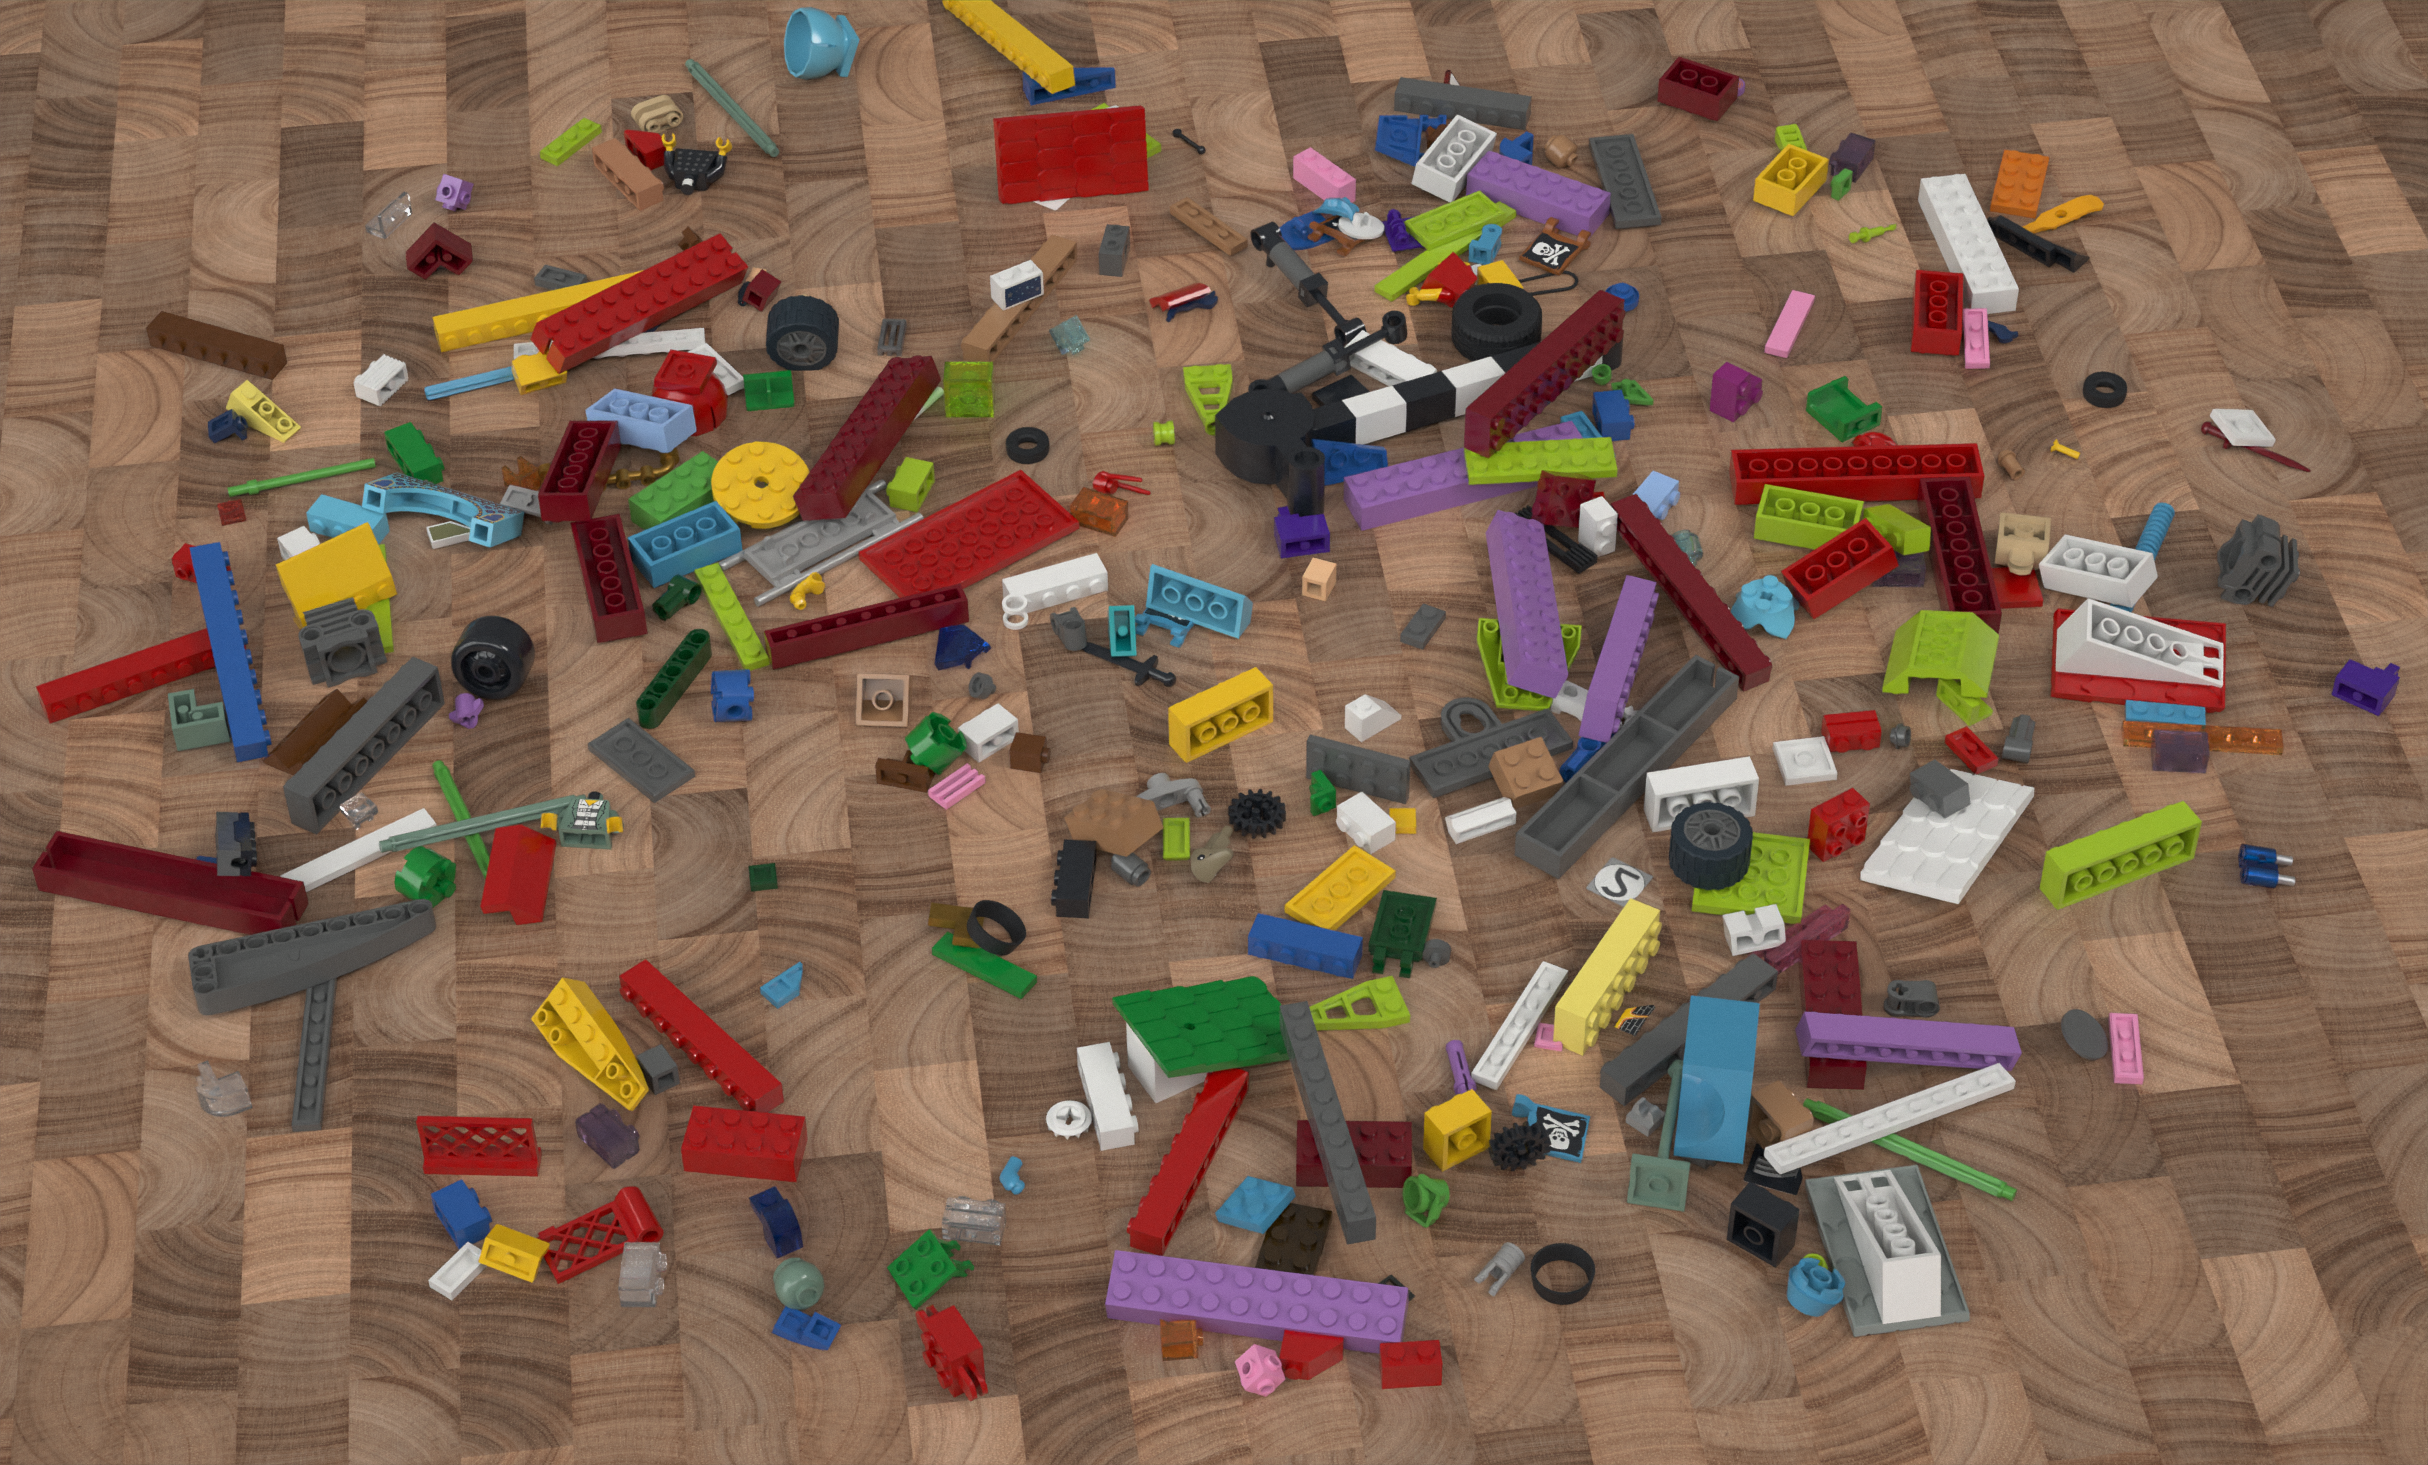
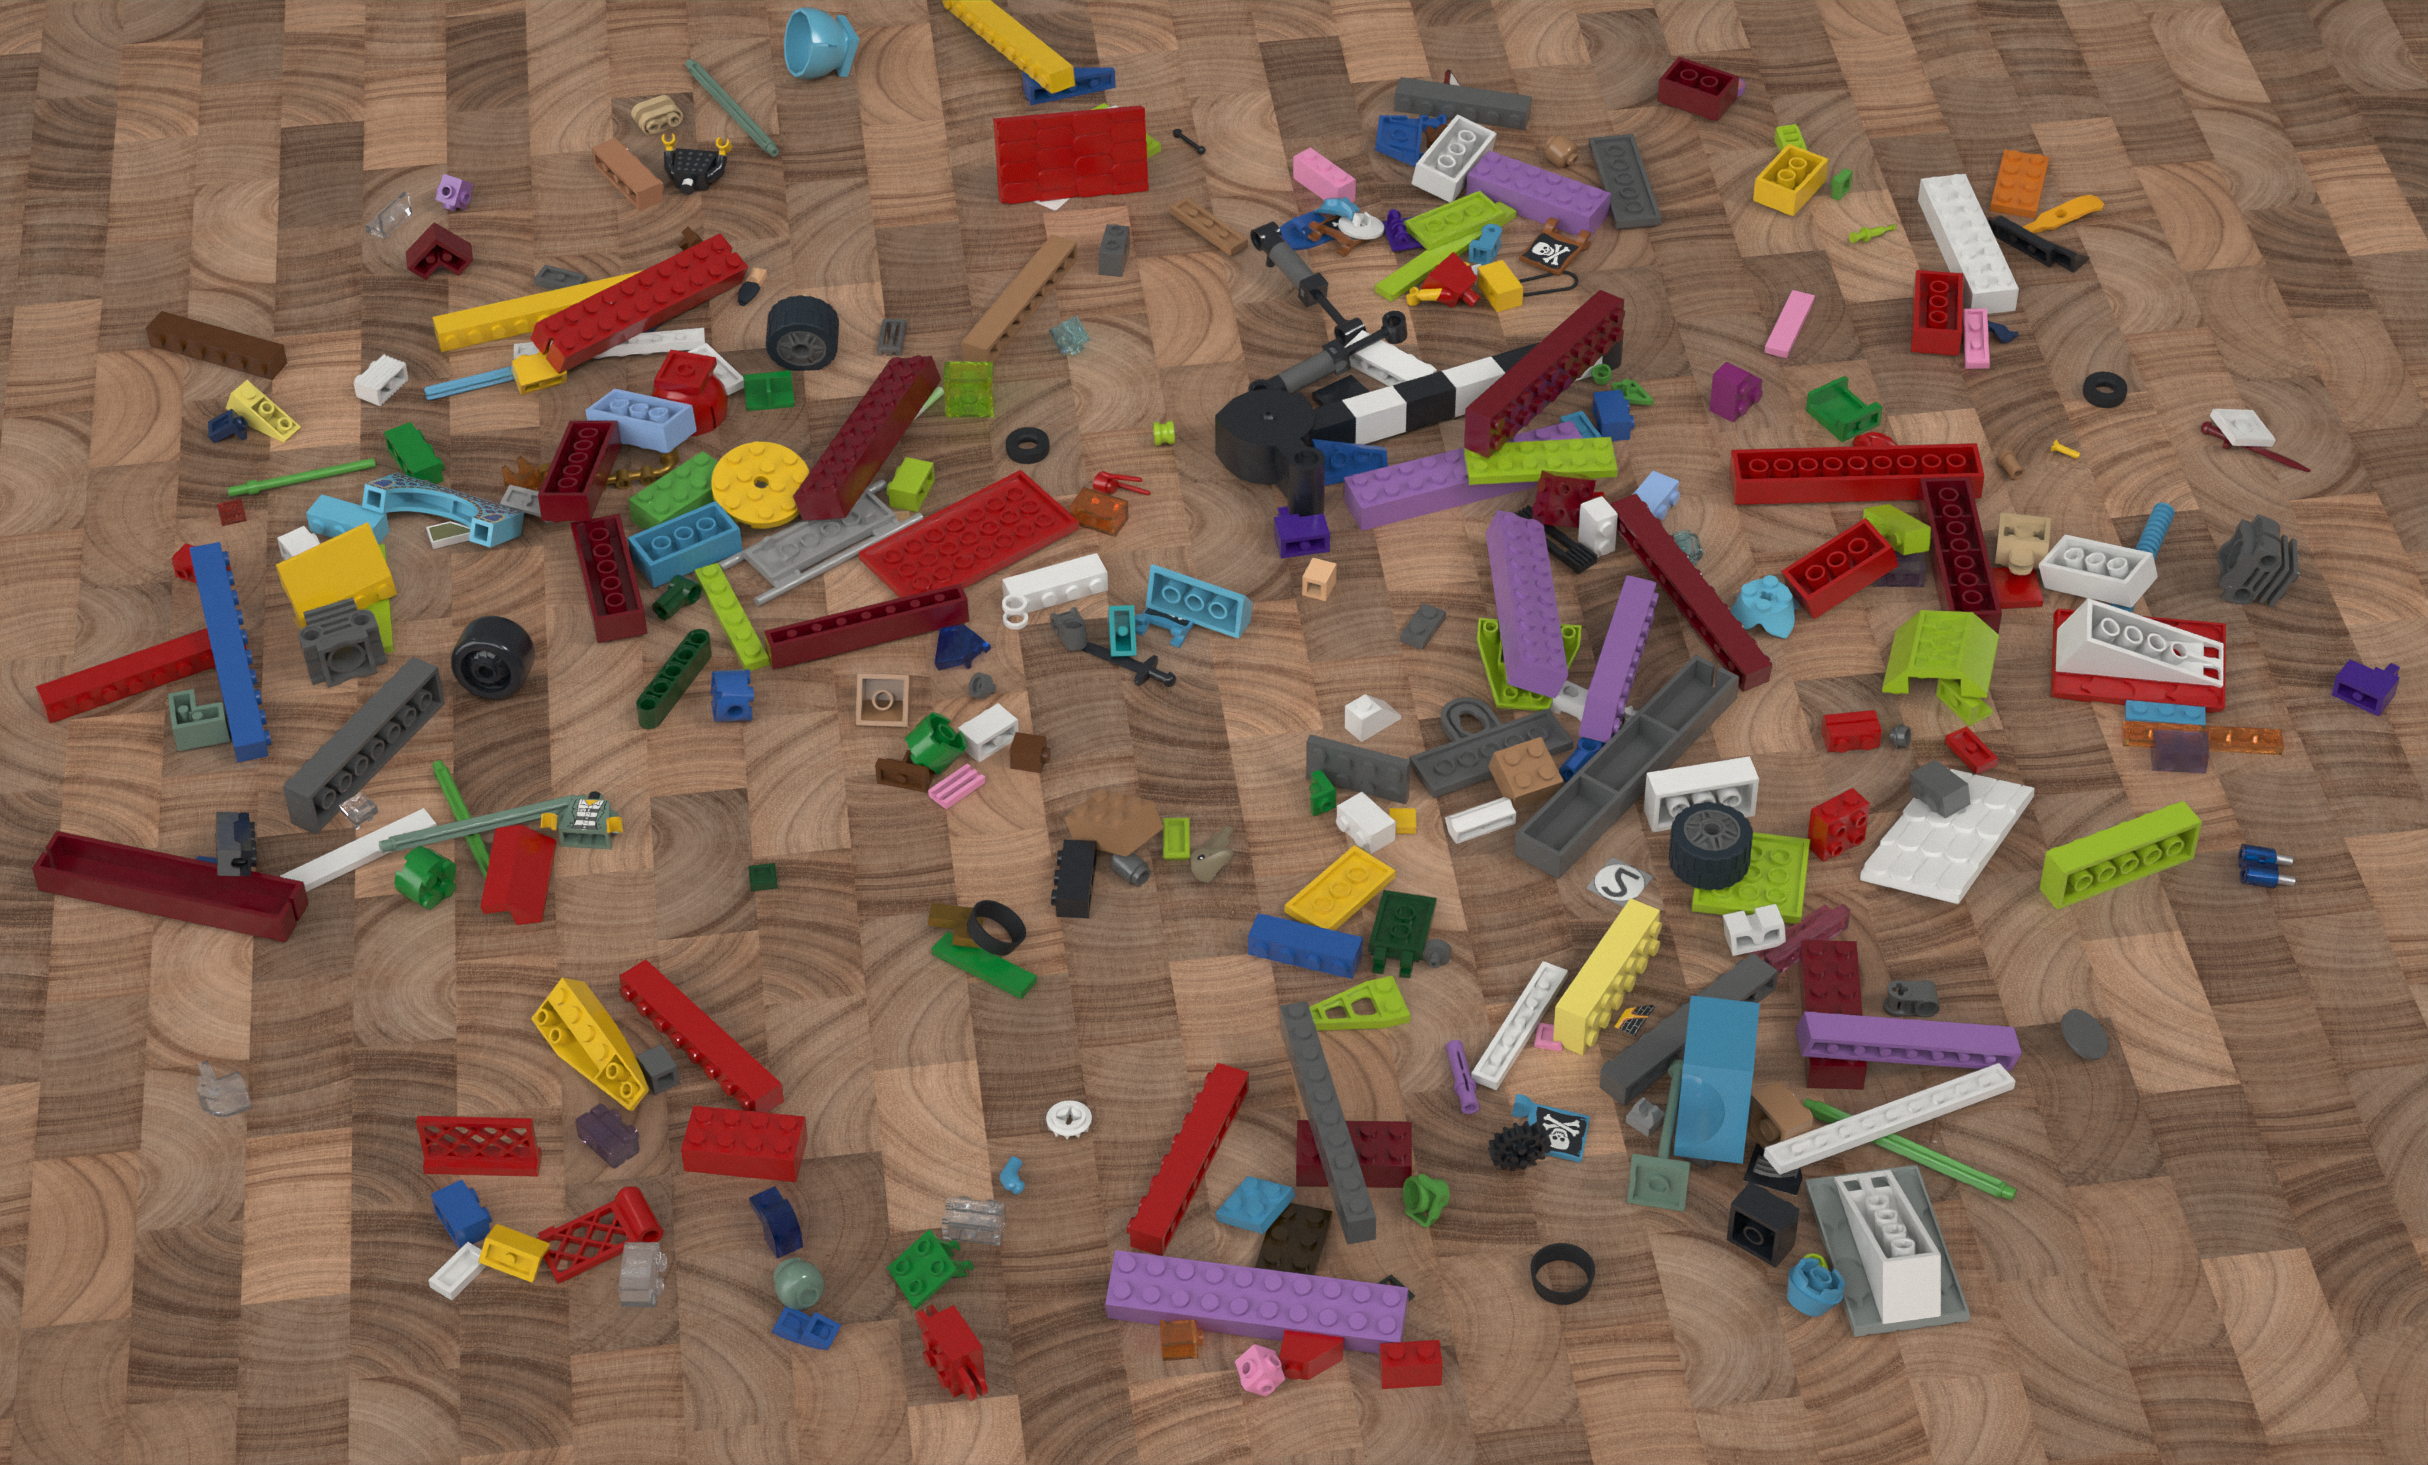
(300, 956): dark grey beam -> none
(313, 732): reddish brown slope -> none
(314, 1057): dark grey tile -> none
(466, 710): medium lavender piece -> none
(570, 141): lime plate -> none
(641, 760): dark grey tile -> none
(646, 146): red slope -> none
(761, 290): dark red brick -> none
(784, 986): dark azure tile -> none
(811, 584): yellow piece -> none
(1016, 285): white brick -> none
(1106, 1096): white brick -> none
(1169, 793): light grey connector -> none
(1180, 296): red slope -> none
(1198, 1030): green piece -> none
(1206, 302): dark blue hair -> none
(1208, 377): lime plate -> none
(1220, 714): yellow brick -> none
(1249, 819): black gear -> none
(1457, 1129): yellow brick -> none
(1501, 1266): light grey hinge -> none
(1508, 306): black tyre -> none
(1519, 149): blue brick -> none
(1625, 292): blue plate -> none
(1803, 516): lime brick -> none
(1804, 761): white tile -> none
(1853, 154): clear purple brick -> none
(2019, 742): dark grey piece -> none
(2125, 1048): bright pink tile -> none

